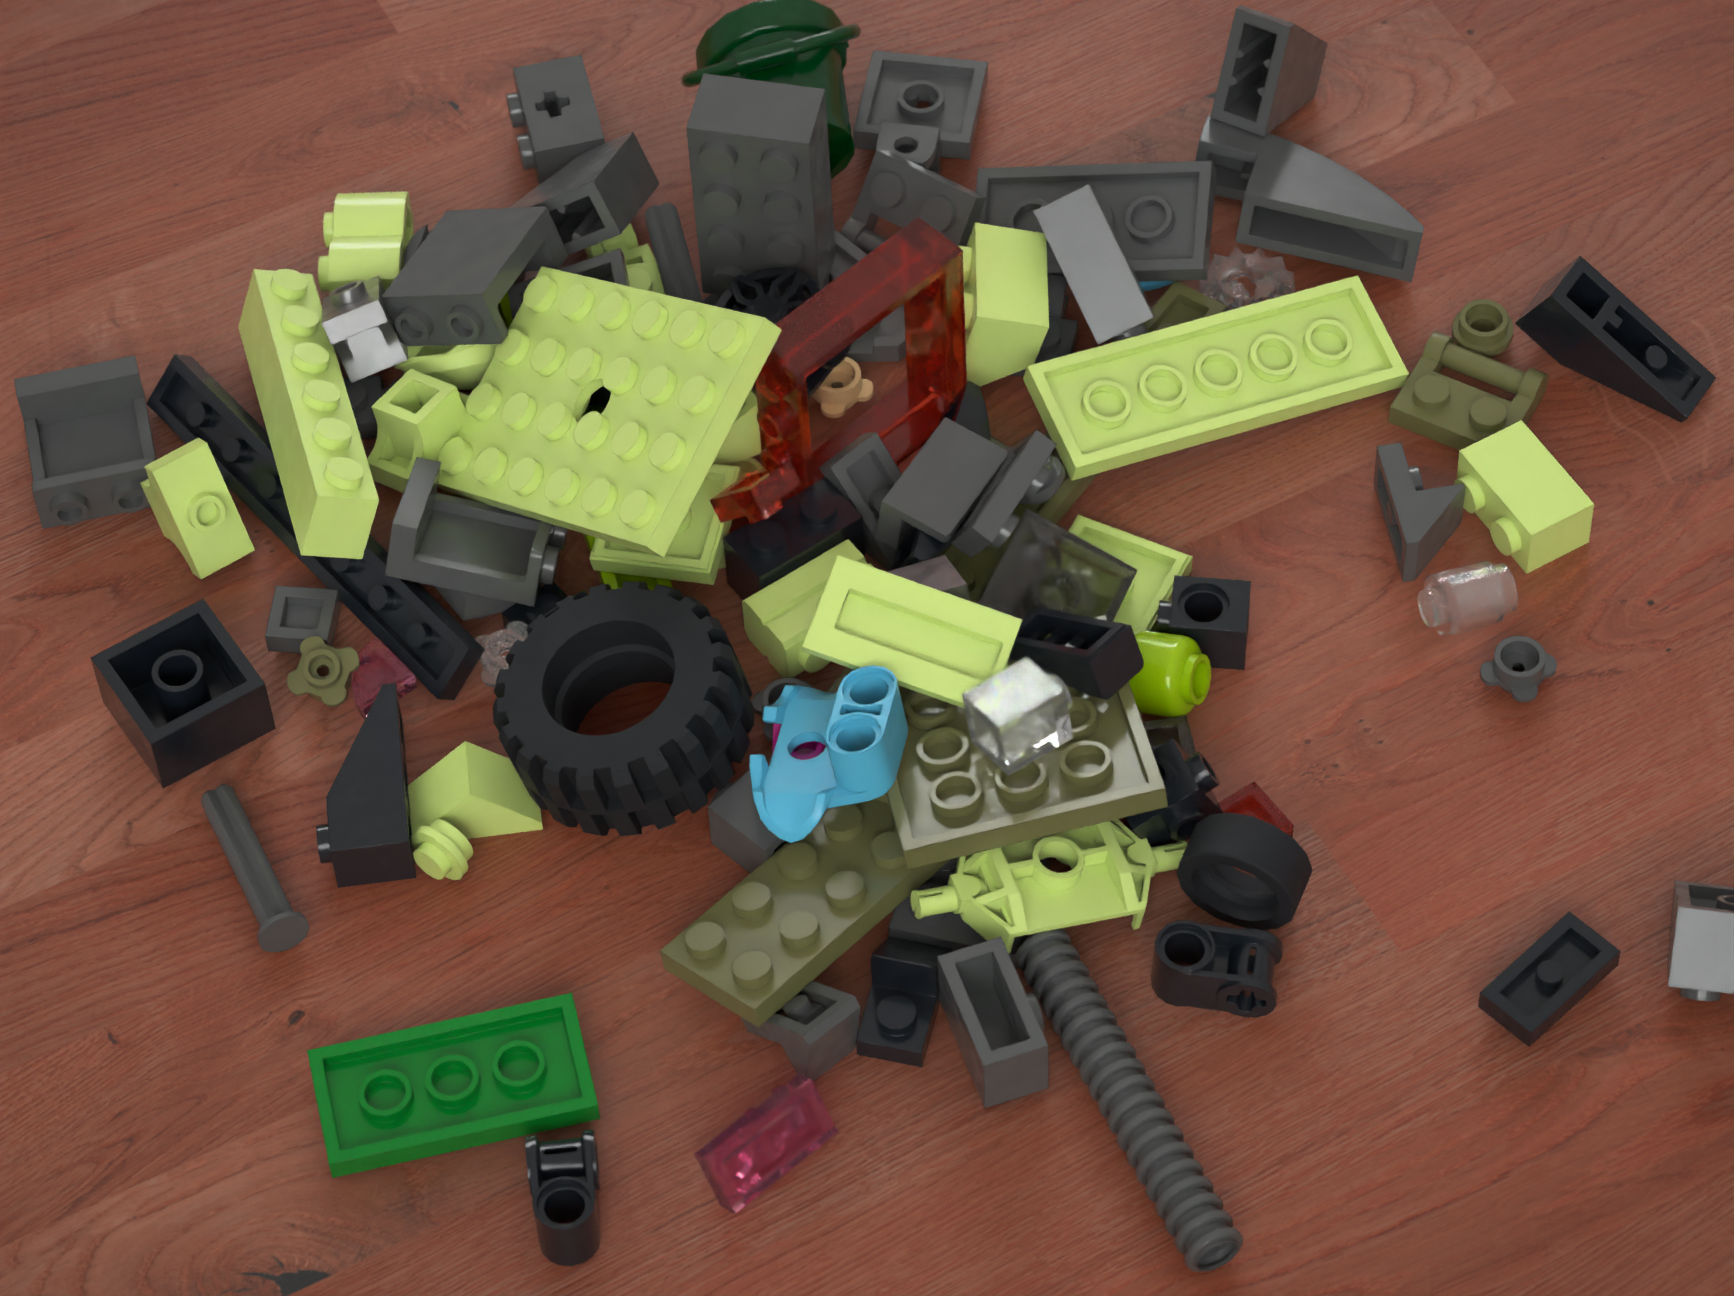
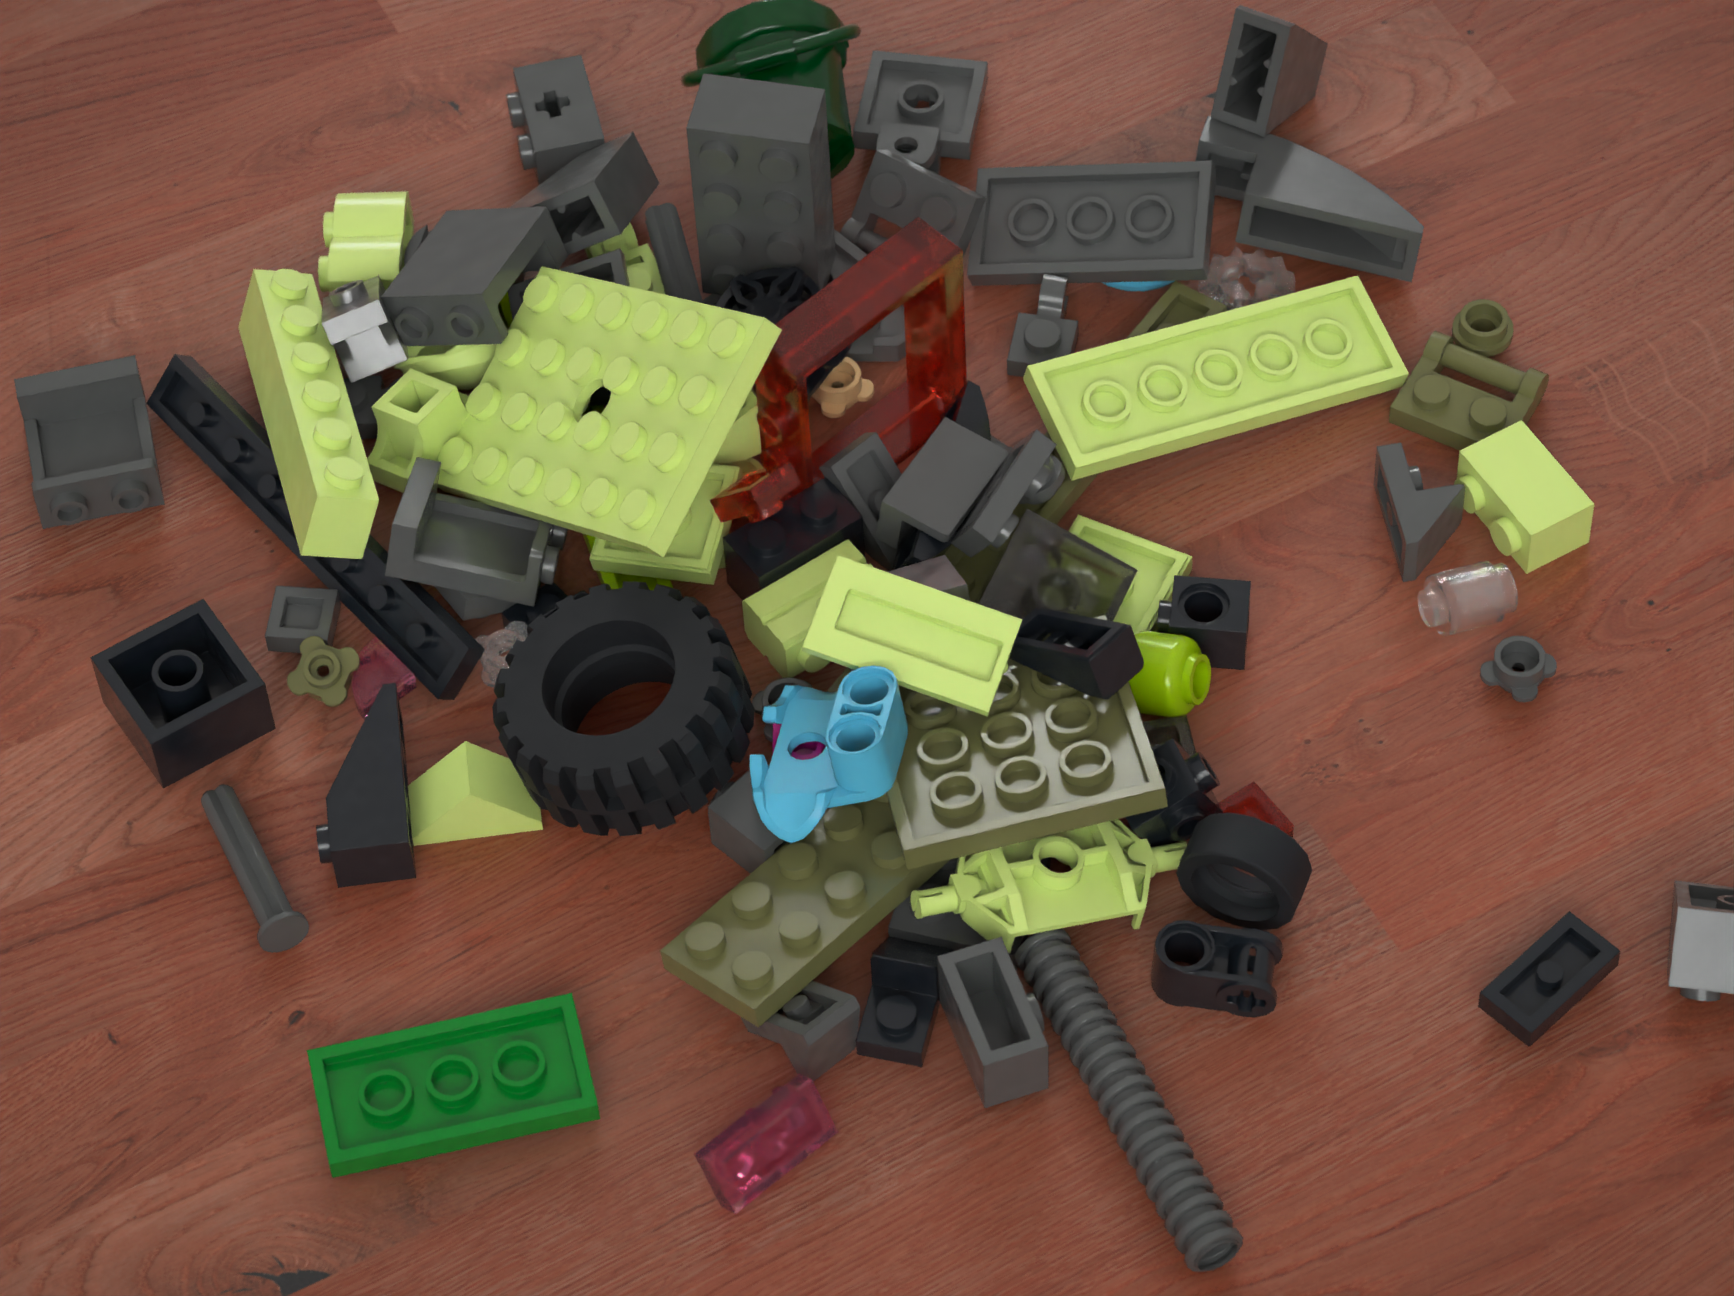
(196, 508): yellowish green brick -> none
(441, 850): yellowish green plate -> none
(563, 1187): black piece -> none
(1004, 300): yellowish green slope -> none
(1018, 715): clear brick -> none
(1095, 265): slope -> none
(1613, 342): black slope -> none

